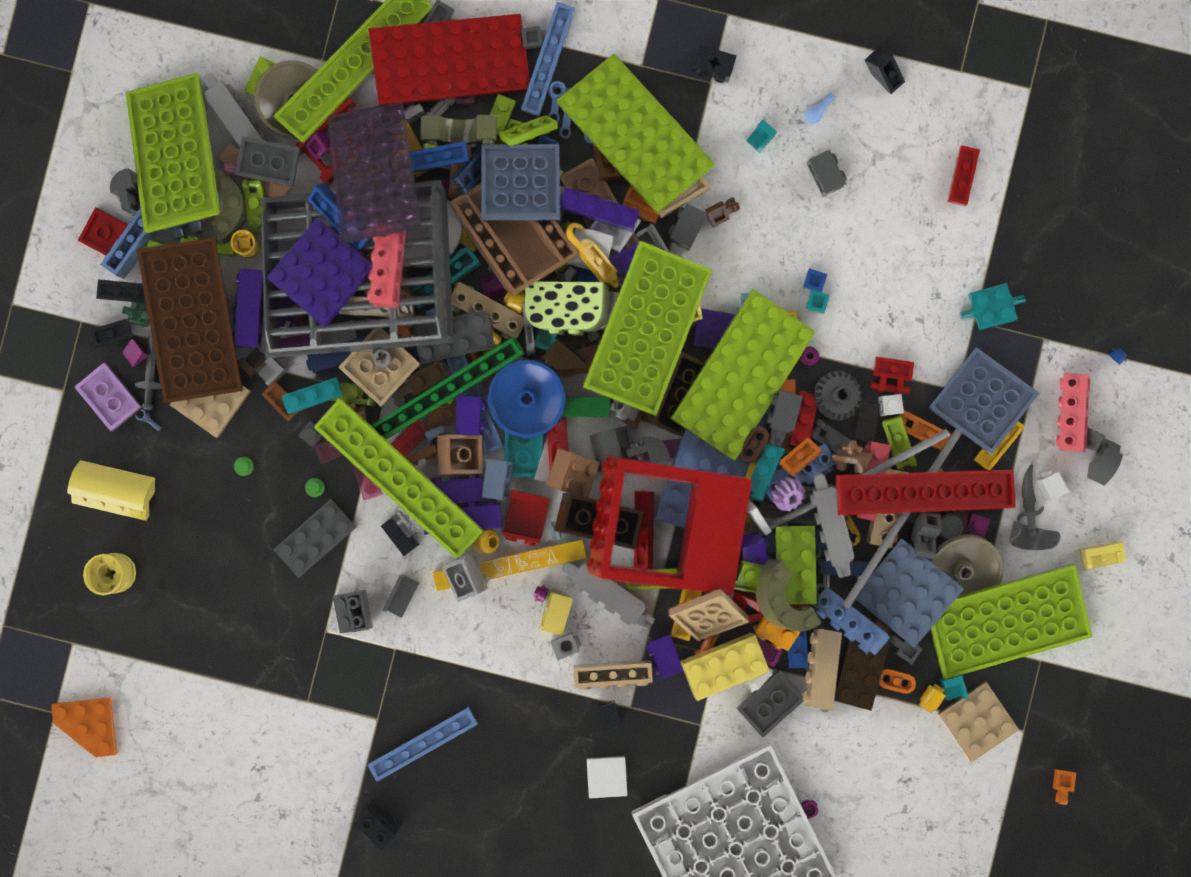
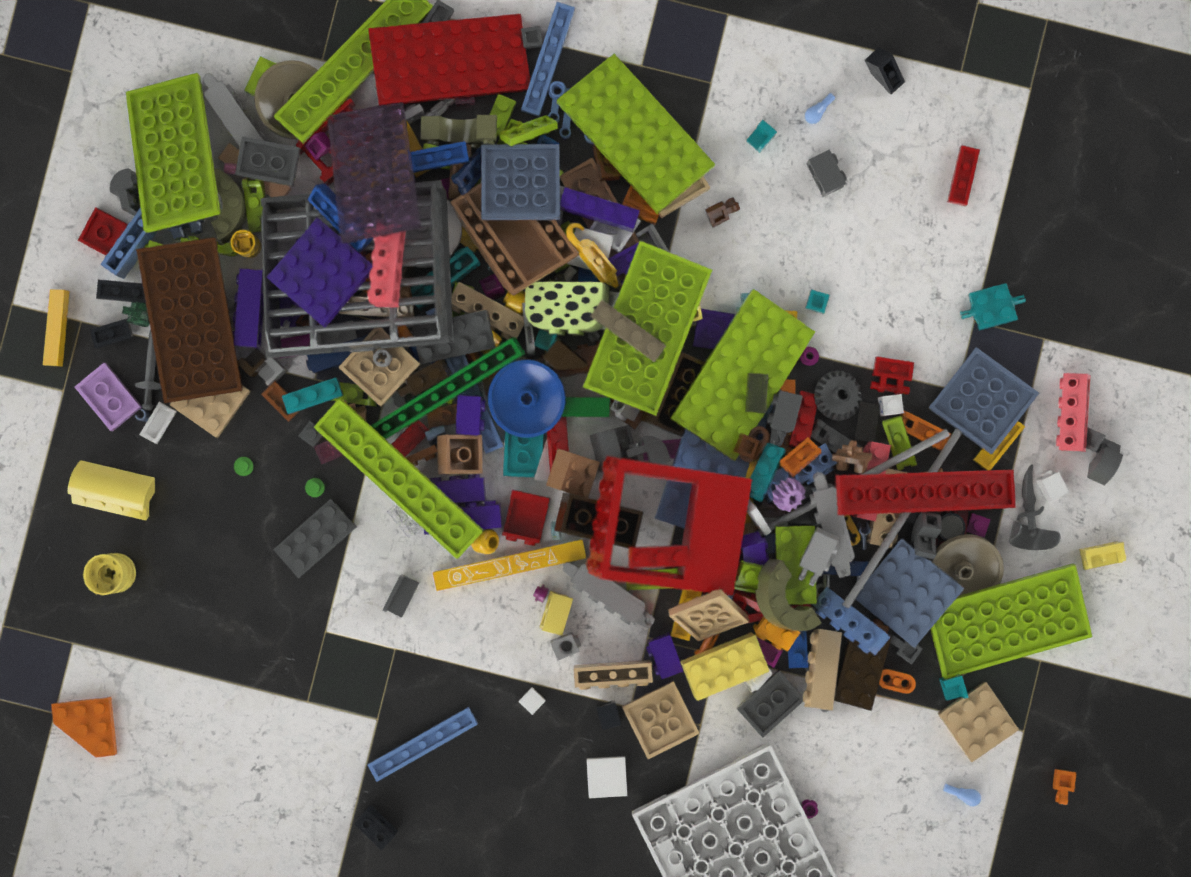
(56, 327): none -> yellow slope
(134, 352): magenta slope -> none
(158, 423): none -> white tile
(353, 611): dark grey brick -> none
(367, 487): clear pink plate -> none
(399, 538): black plate -> none
(465, 577): light grey brick -> none
(497, 479): sand blue hinge -> none
(532, 700): none -> white tile
(628, 331): none -> dark tan plate
(644, 546): red plate -> none
(657, 556): none -> red plate
(660, 720): none -> tan plate
(687, 227): dark grey brick -> none
(723, 60): black brick -> none
(746, 446): none -> reddish brown plate
(756, 393): none -> clear smoke tile
(815, 280): blue plate -> none
(818, 553): none -> light grey hinge
(864, 532): none -> sand blue hand
(932, 698): yellow brick -> none
(968, 796): none -> light blue piece
(1118, 355): blue plate -> none

